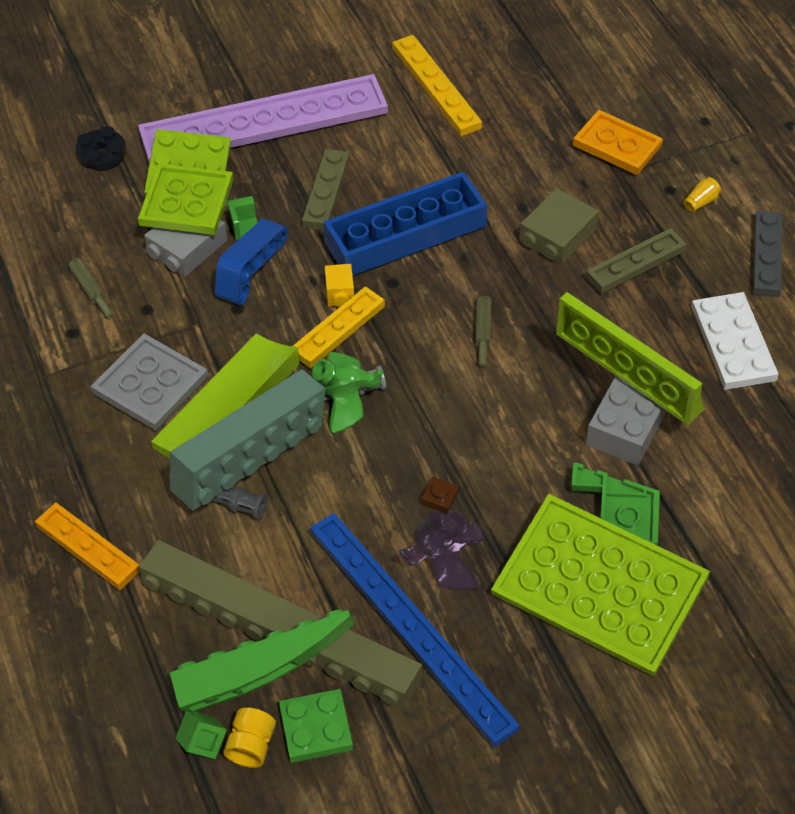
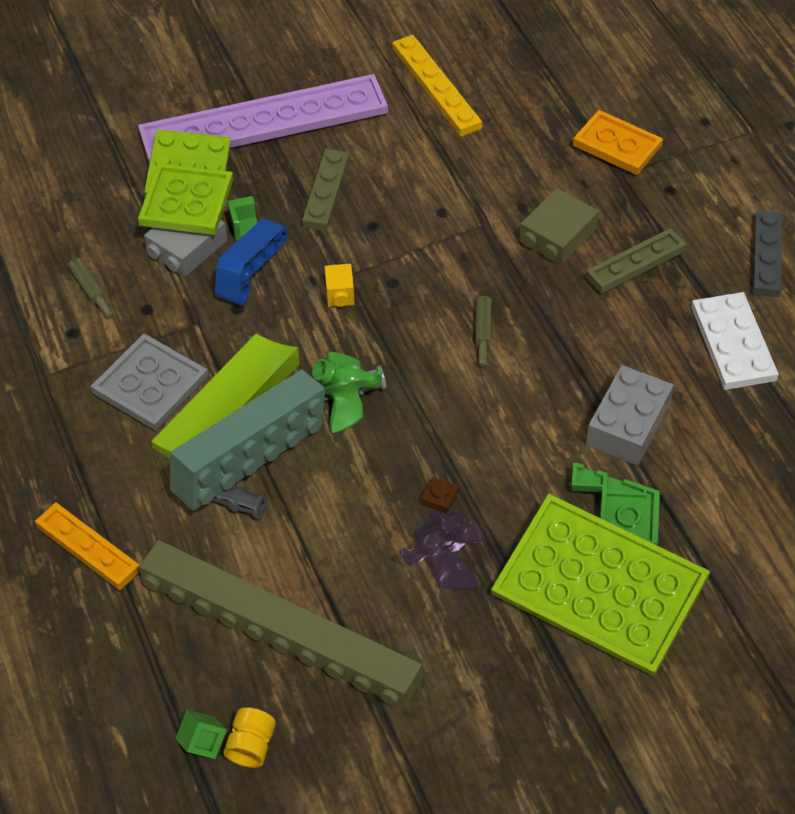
(90, 143): black plate -> none
(255, 663): bright green slope -> none
(315, 725): bright green plate -> none
(339, 326): yellow plate -> none
(405, 223): blue brick -> none
(415, 631): blue plate -> none
(629, 359): lime arch -> none
(704, 193): yellow cone -> none

